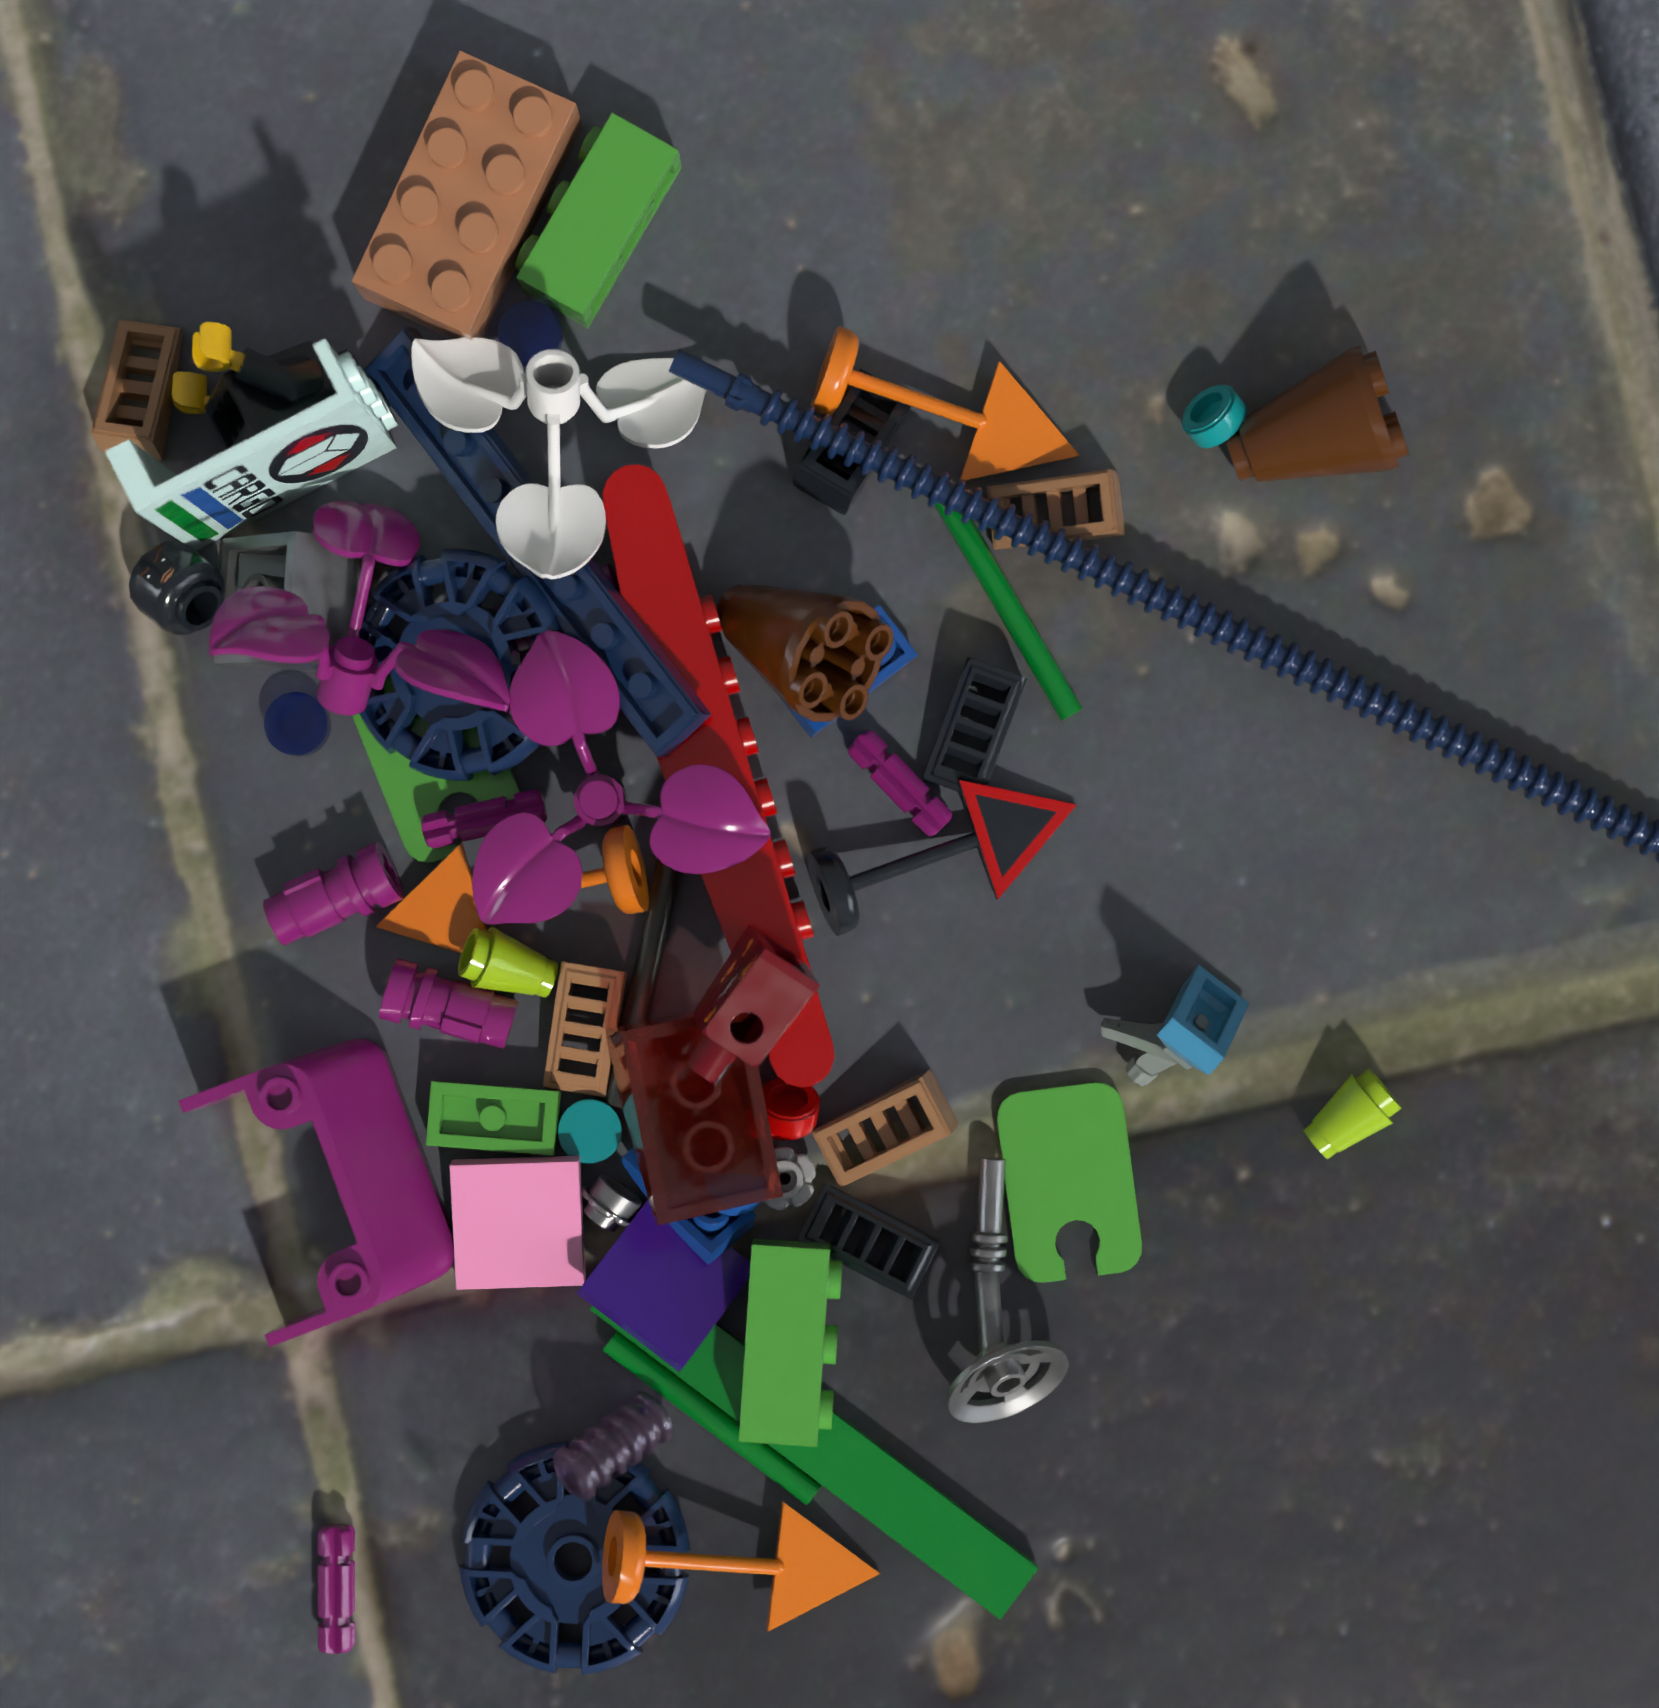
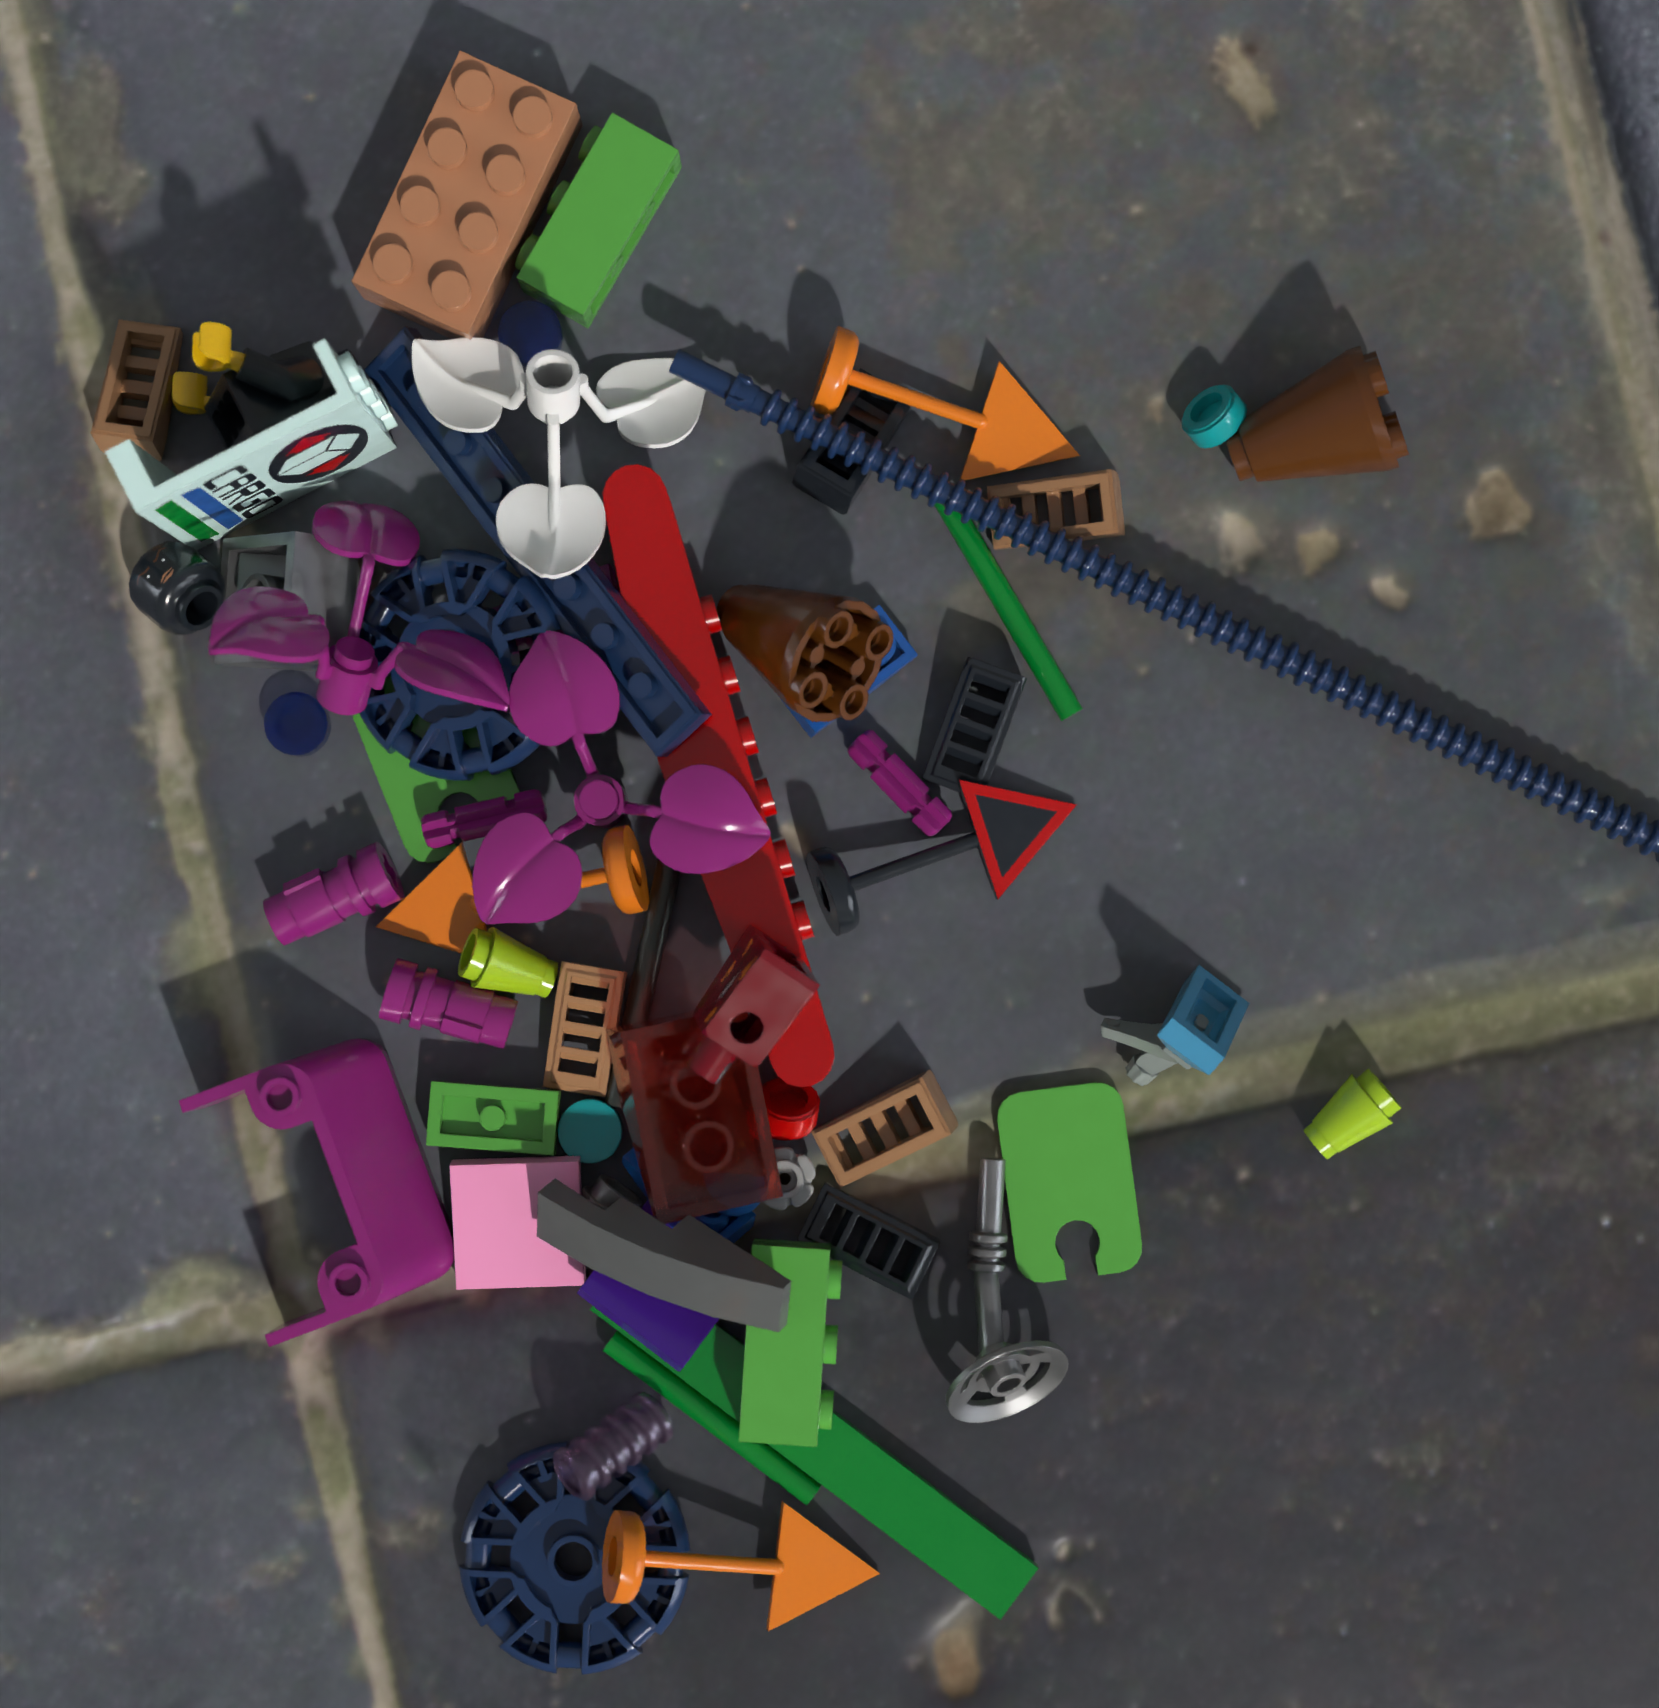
(336, 1588): magenta axle -> none
(677, 1265): none -> dark grey slope

